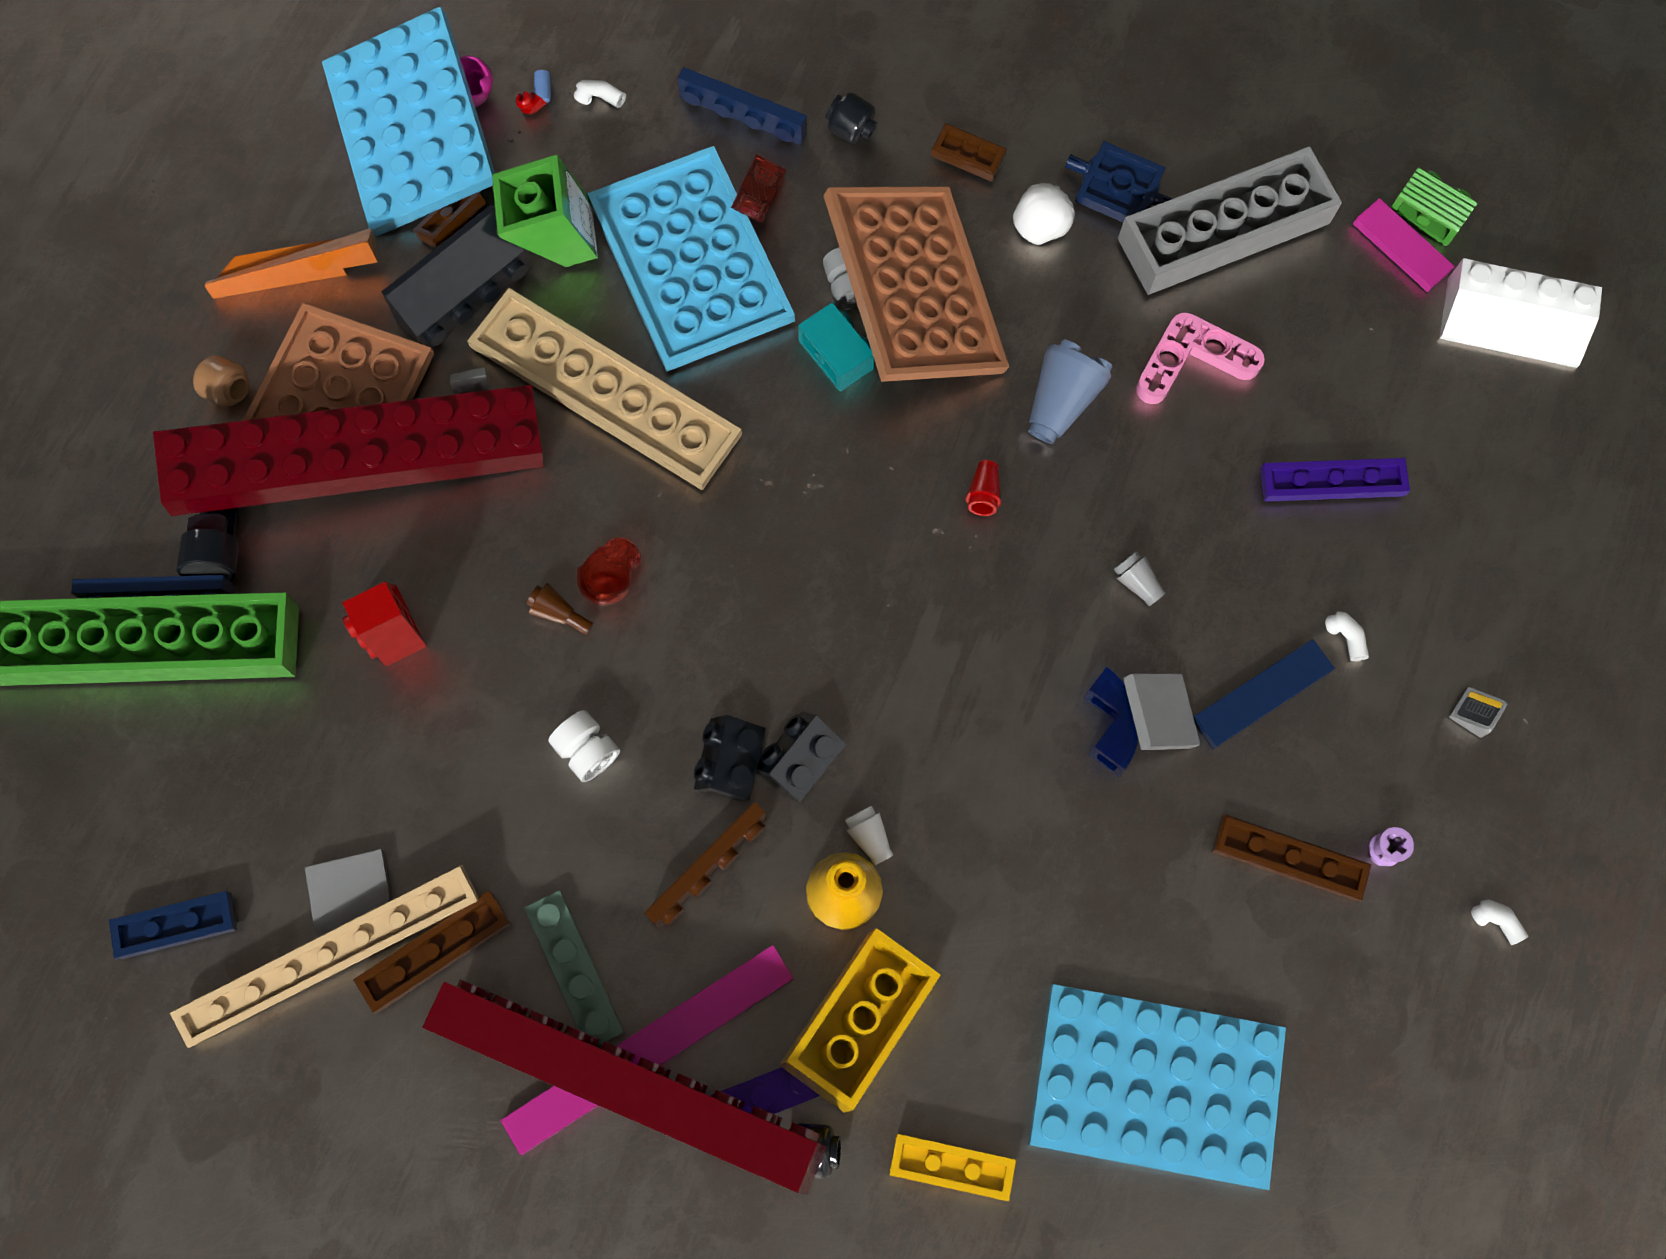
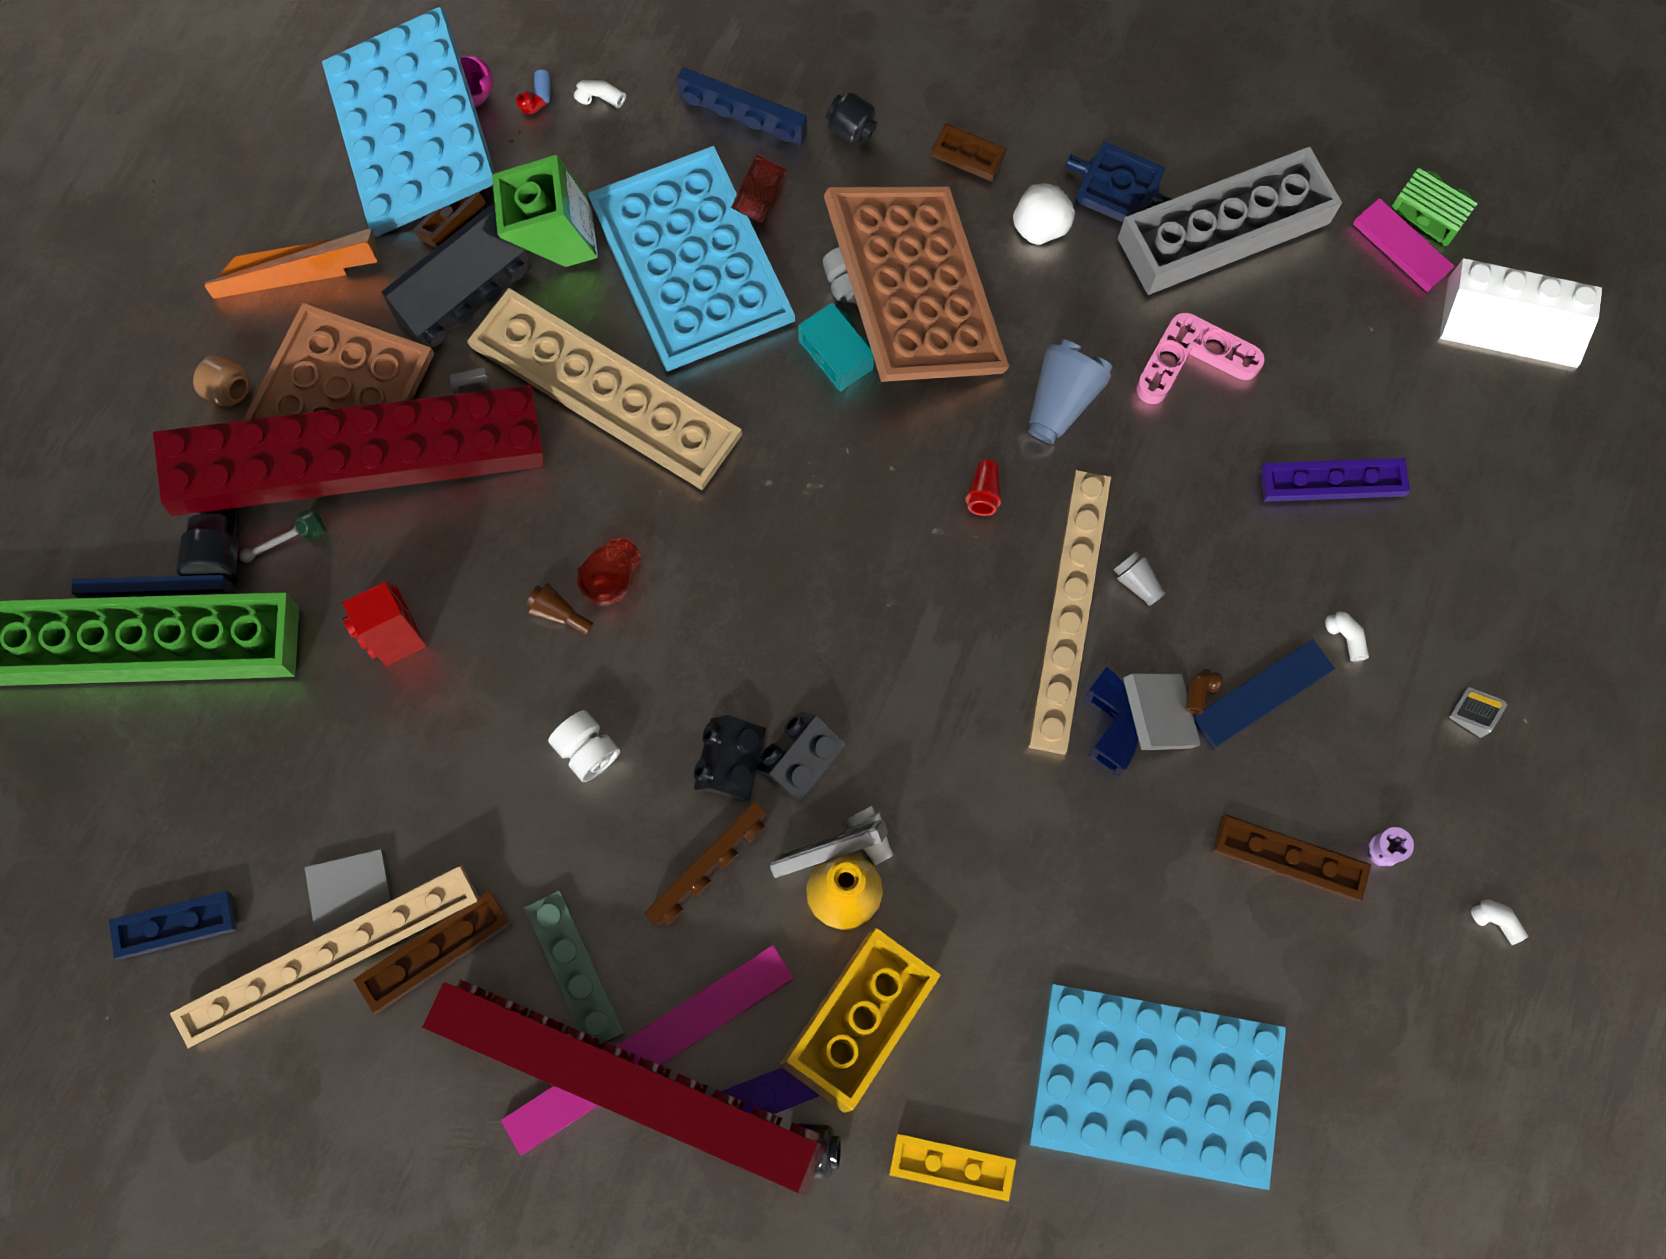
(307, 524): none -> hinge
(829, 848): none -> light grey tile
(1070, 613): none -> tan plate
(1198, 689): none -> reddish brown arm

